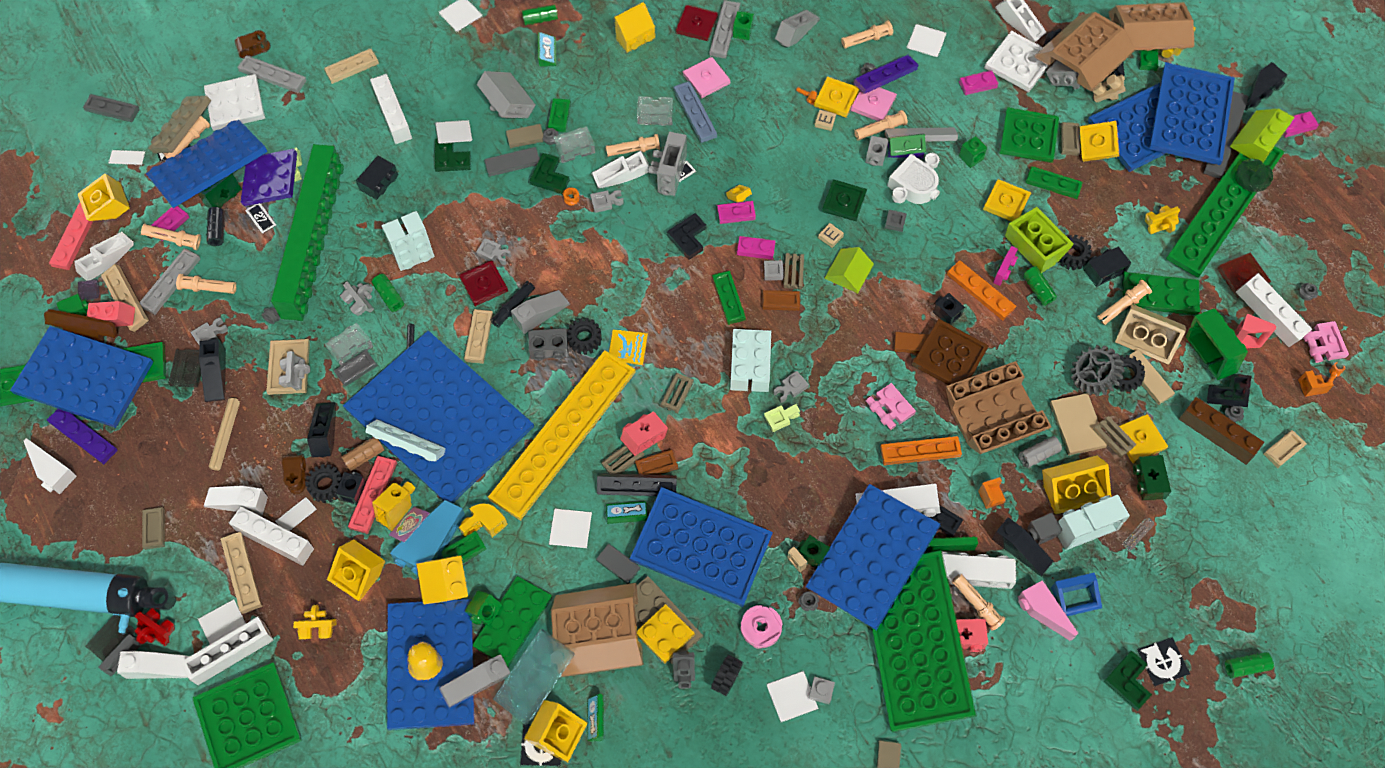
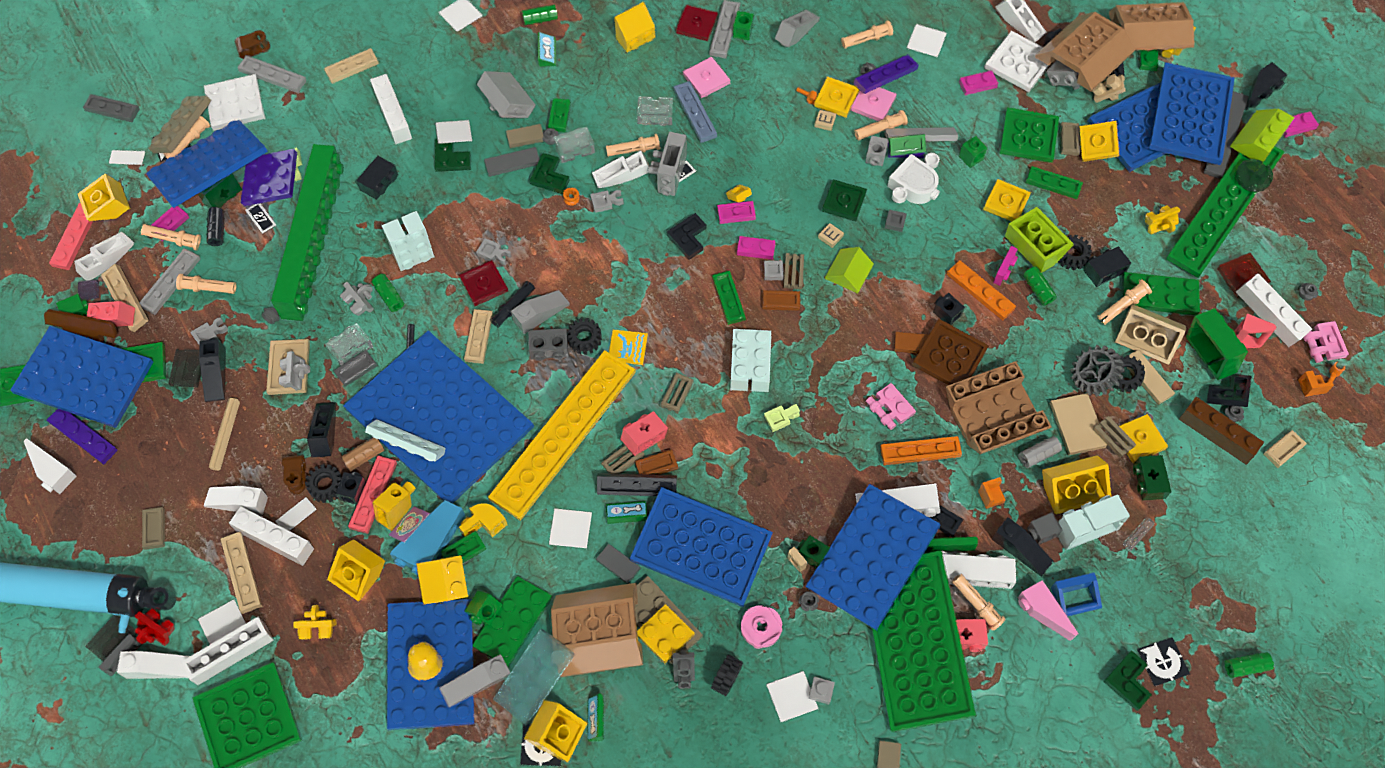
(792, 385): light grey plate -> none

